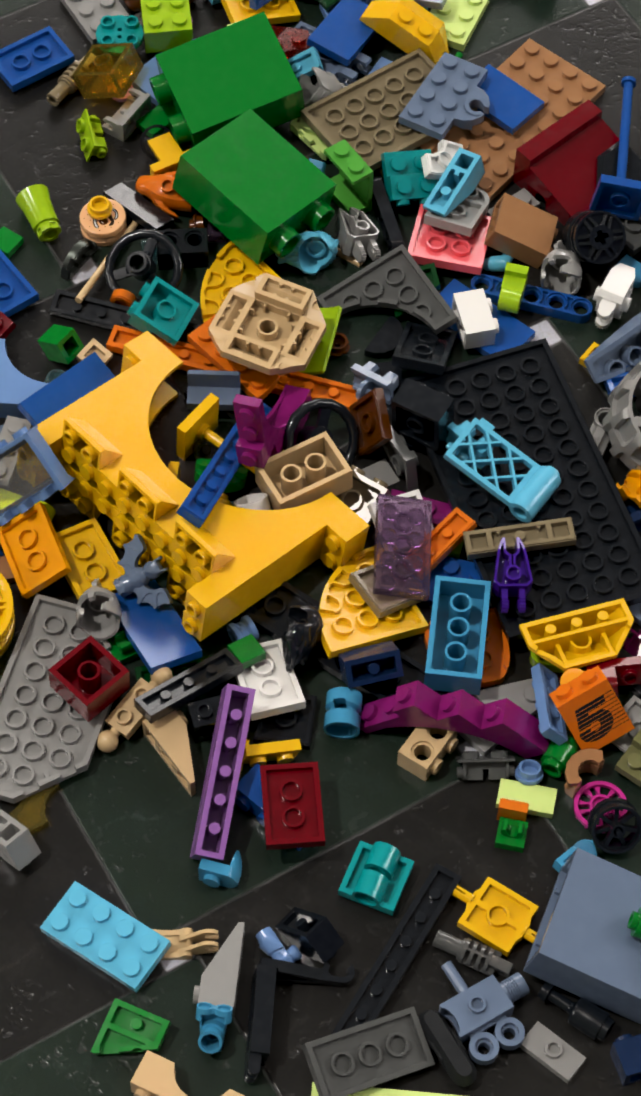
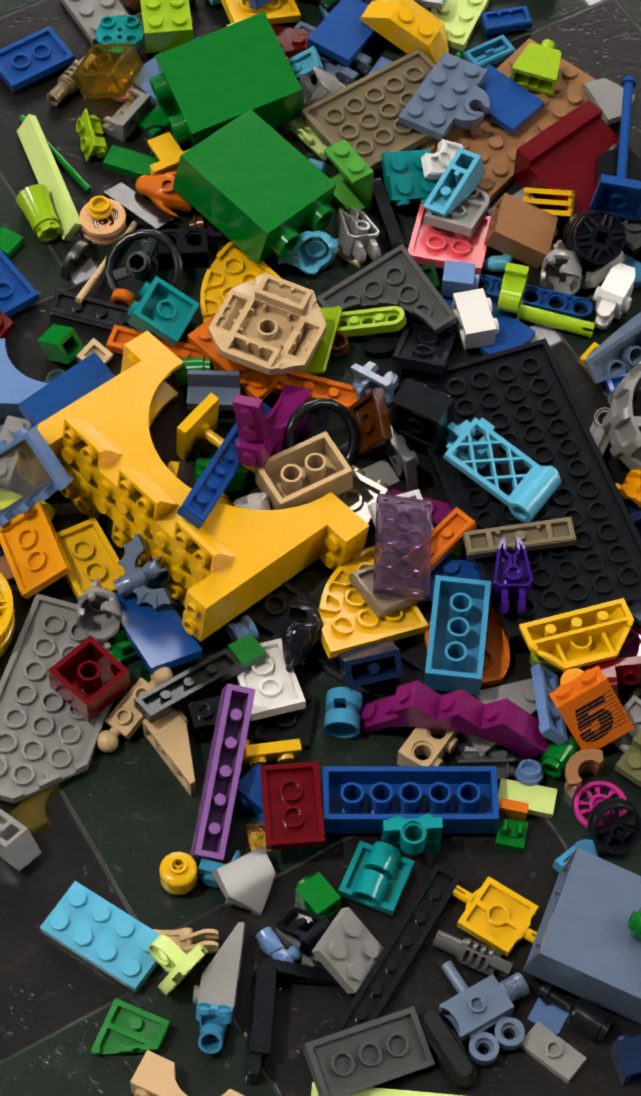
(49, 175): none -> yellowish green tile
(63, 162): none -> green axle
(128, 162): none -> green tile
(174, 961): none -> yellowish green tile
(178, 873): none -> yellow head
(197, 363): none -> green brick
(247, 880): none -> light grey slope
(256, 836): none -> clear yellow tile
(317, 895): none -> green brick
(348, 950): none -> light grey plate
(363, 796): none -> blue brick
(371, 321): none -> lime plate
(413, 834): none -> teal plate
(458, 277): none -> medium blue brick
(491, 56): none -> dark azure tile
(506, 20): none -> blue plate
(538, 67): none -> lime torso
(548, 1015): none -> medium blue sticker
(555, 320): none -> lime pin
(570, 203): none -> yellow tile
(599, 272): none -> light grey tile
(606, 97): none -> light grey slope

